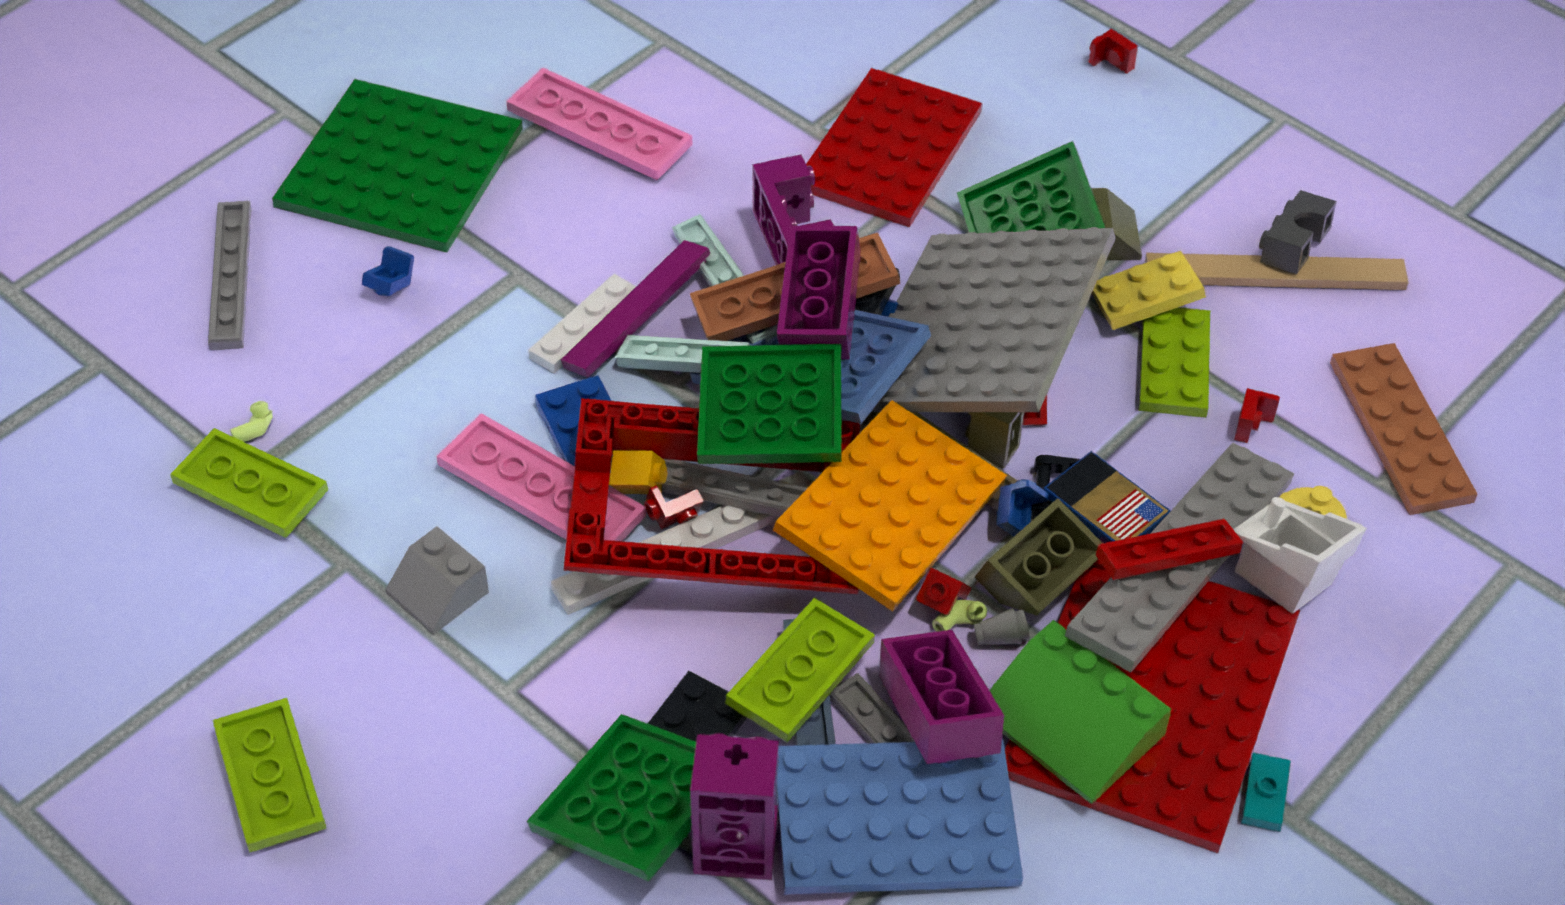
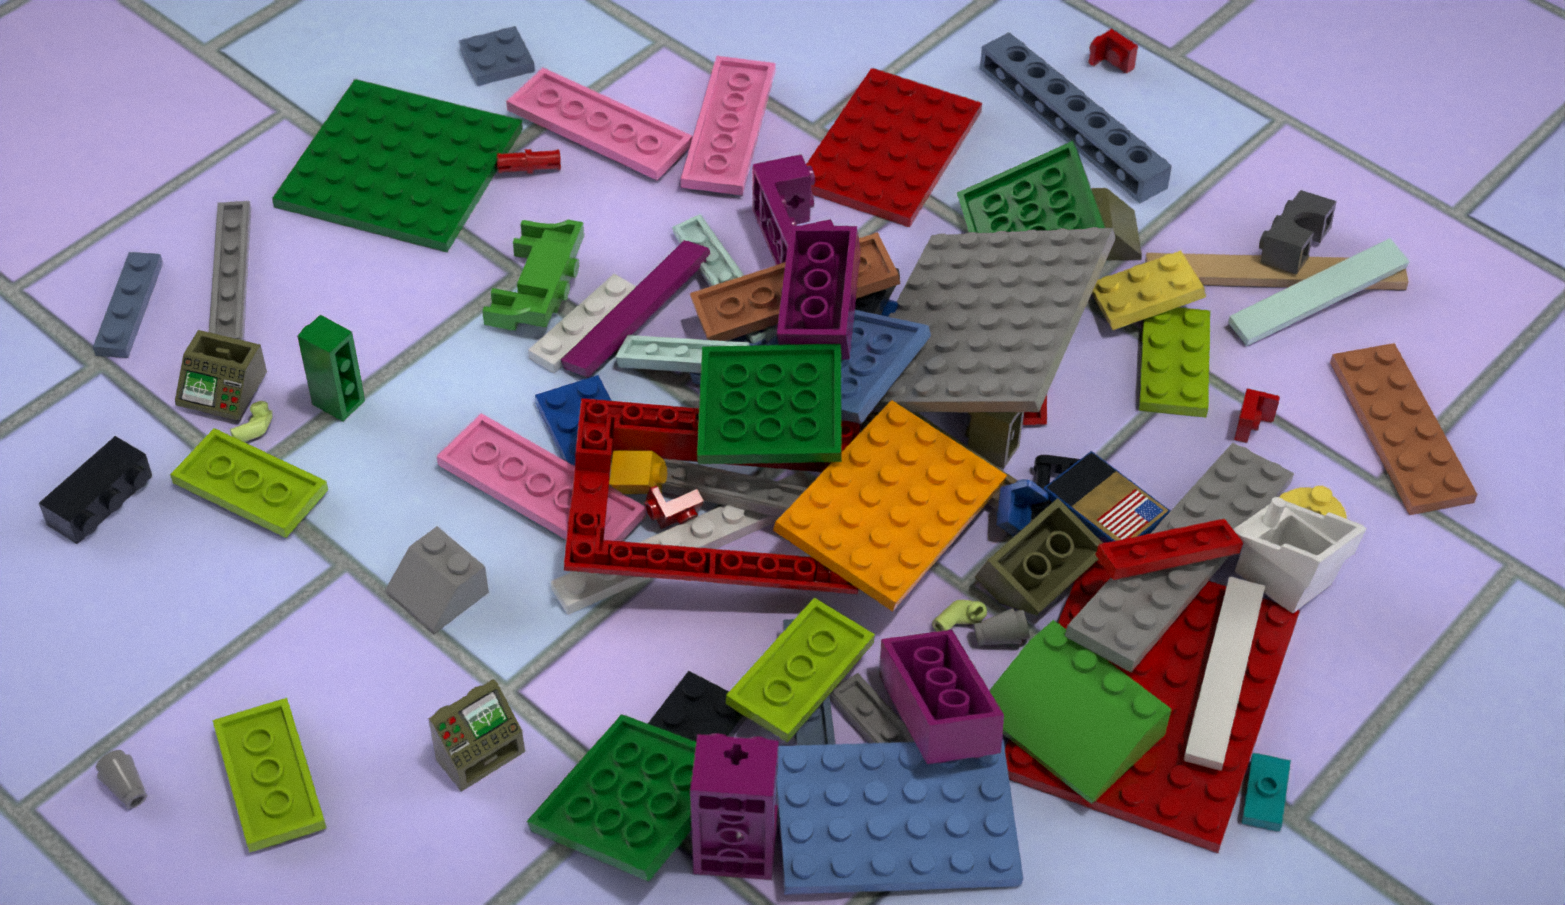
(96, 489): none -> black brick
(121, 777): none -> light grey cone
(128, 305): none -> sand blue plate
(219, 375): none -> olive slope
(331, 367): none -> green brick
(392, 274): blue bracket -> none
(476, 735): none -> olive slope
(497, 55): none -> sand blue plate
(528, 161): none -> red pin
(544, 279): none -> bright green bracket
(728, 125): none -> bright pink plate
(941, 591): red bracket -> none
(1075, 117): none -> sand blue brick
(1224, 674): none -> white tile
(1318, 292): none -> light aqua tile

